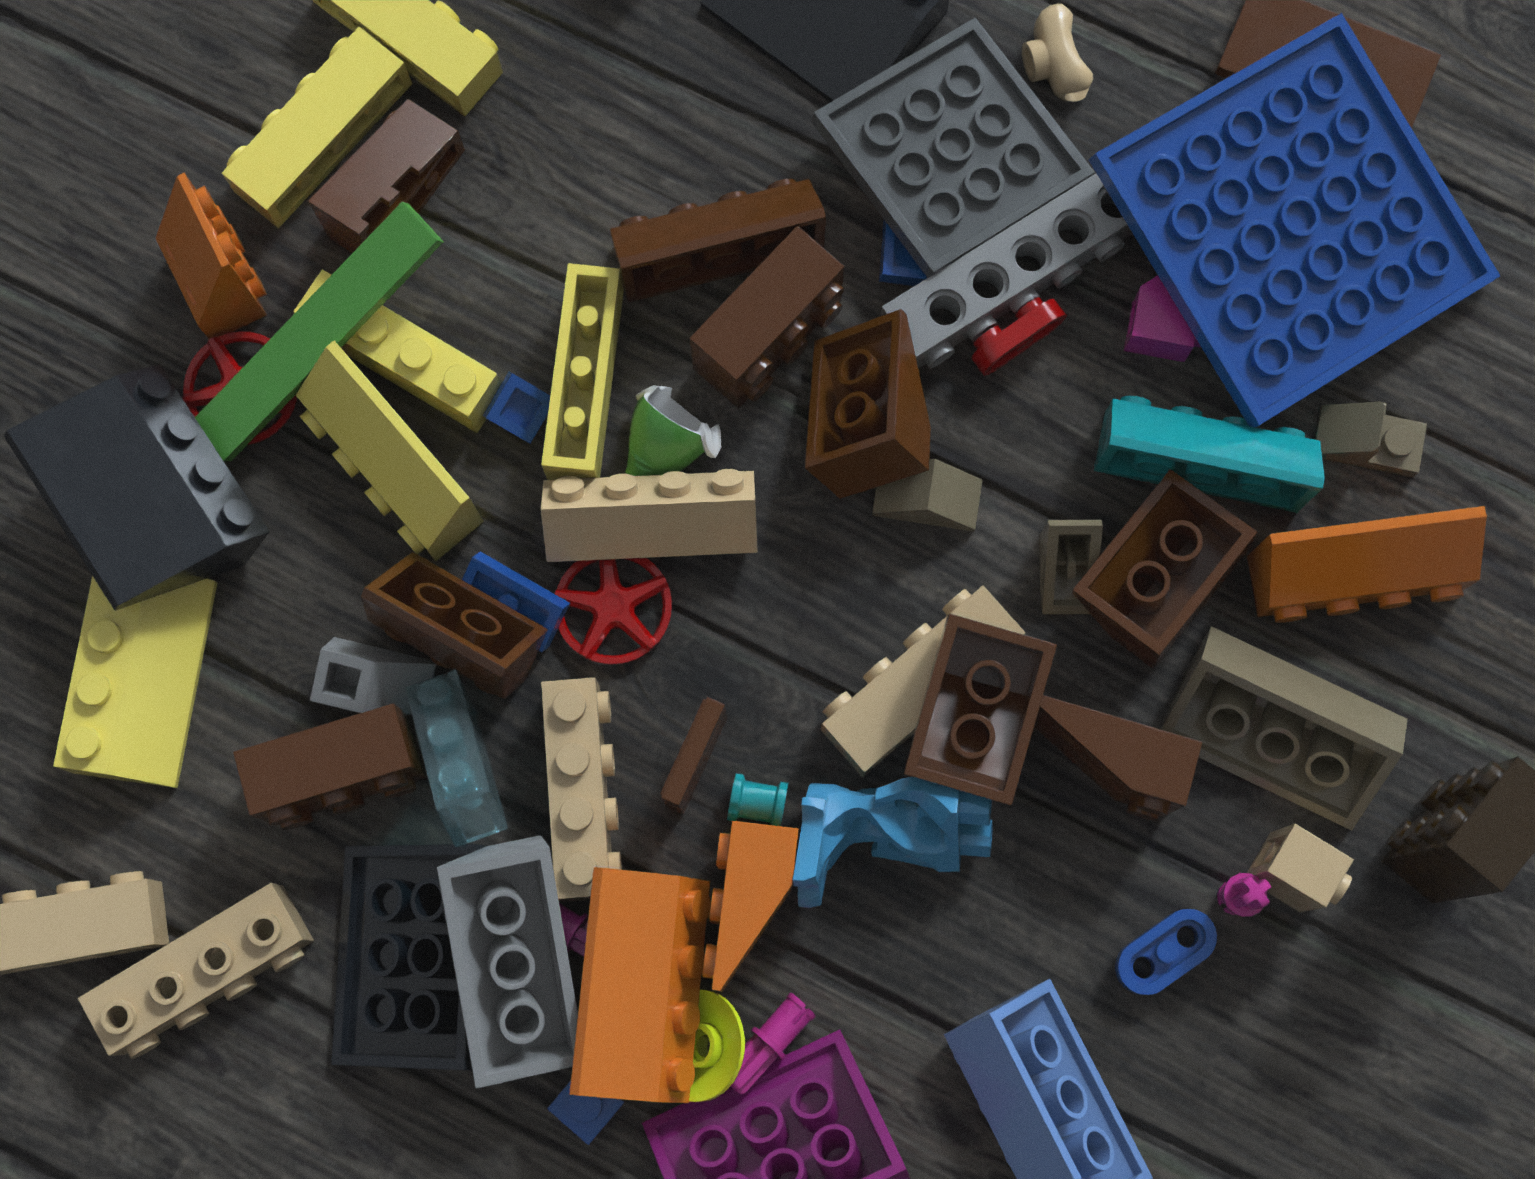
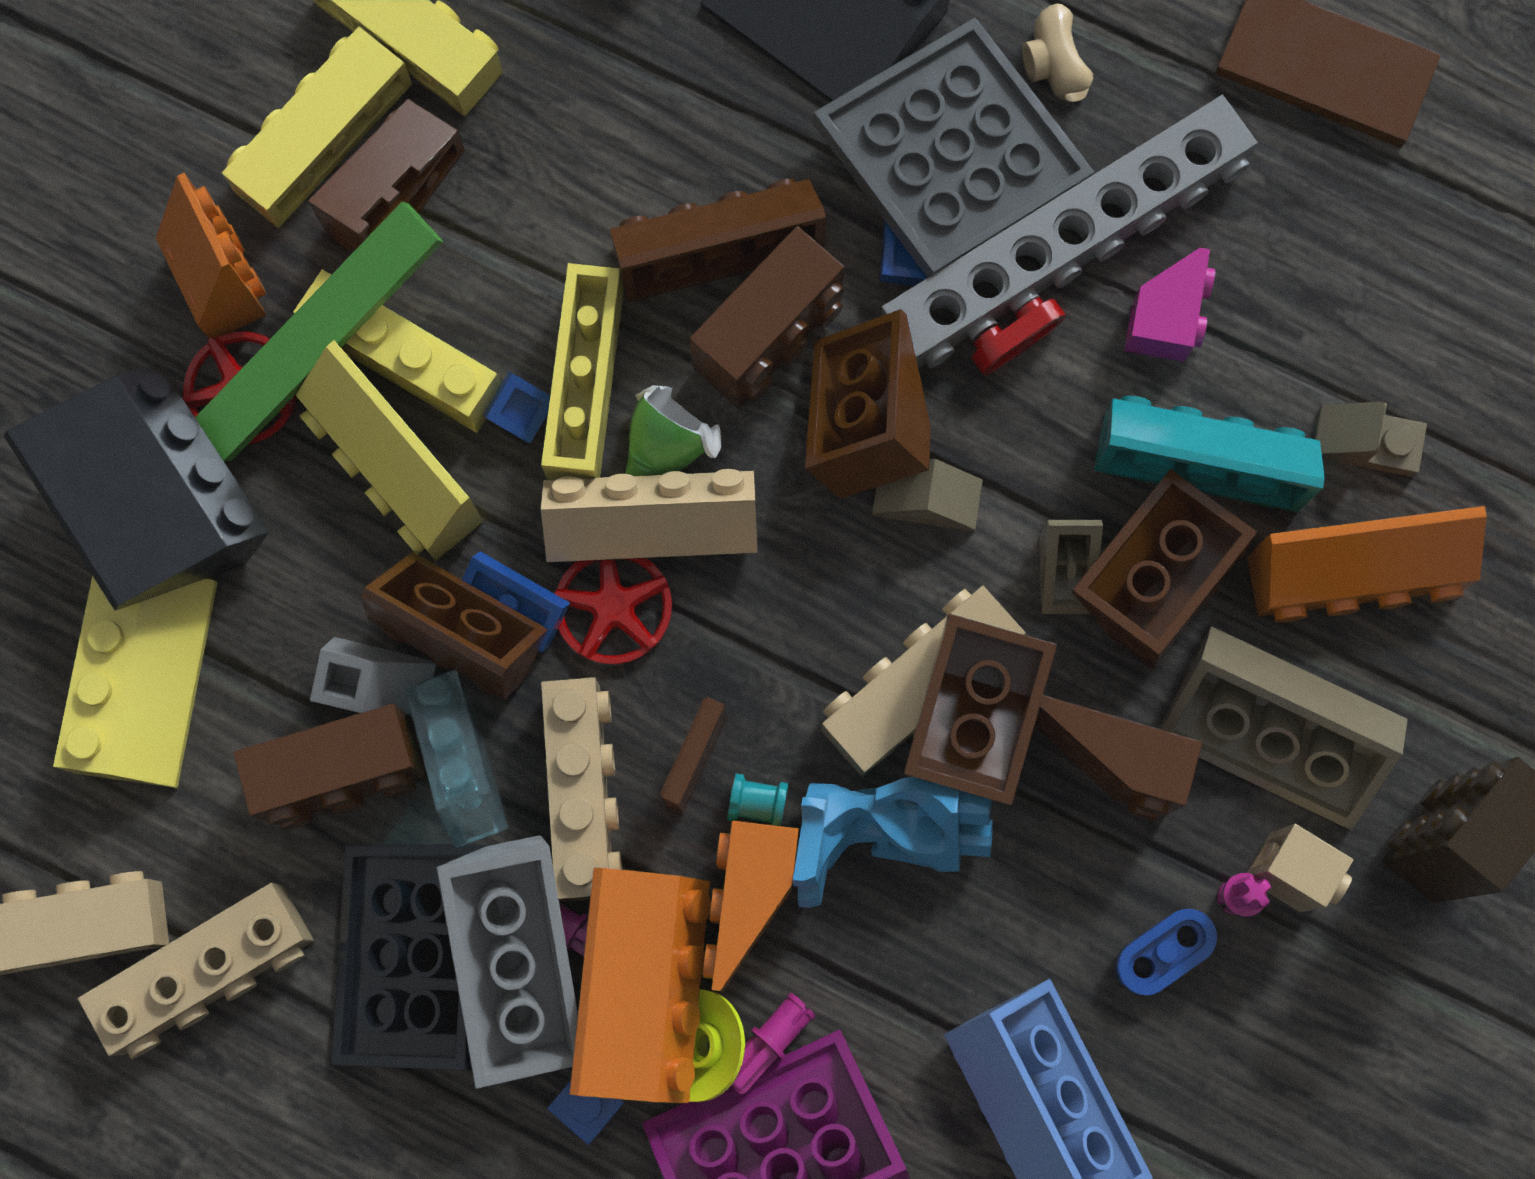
(1294, 219): blue plate -> none

